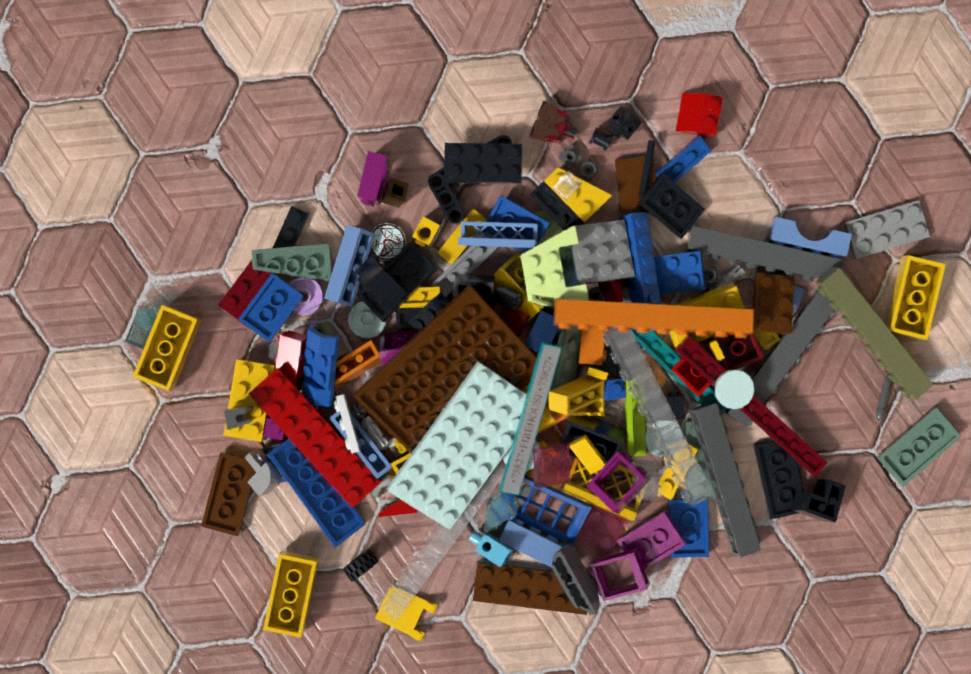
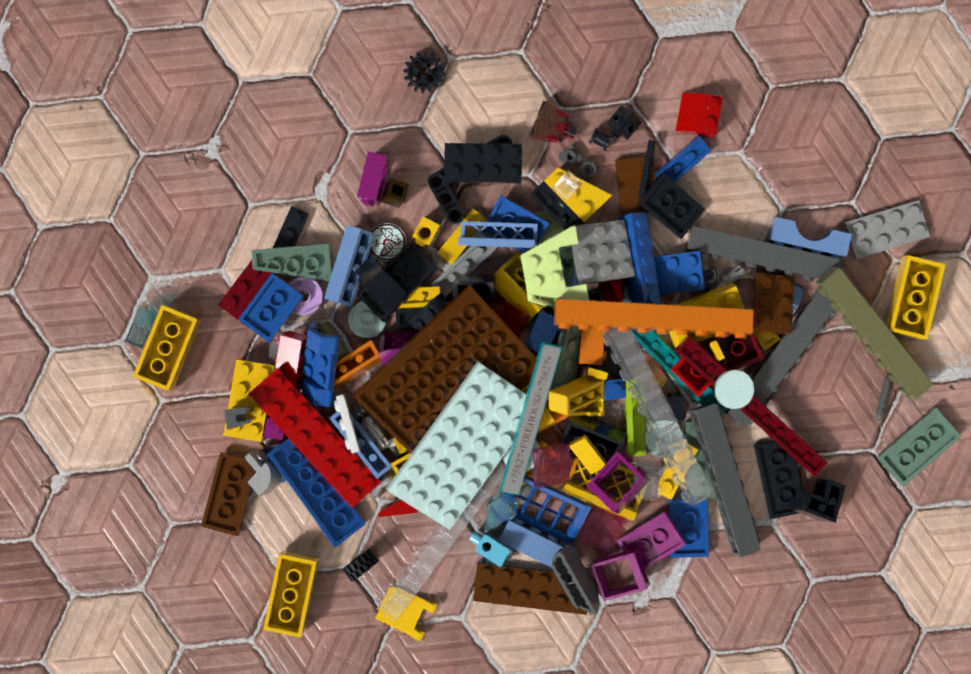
(425, 61): none -> black gear
(509, 297): black brick -> none

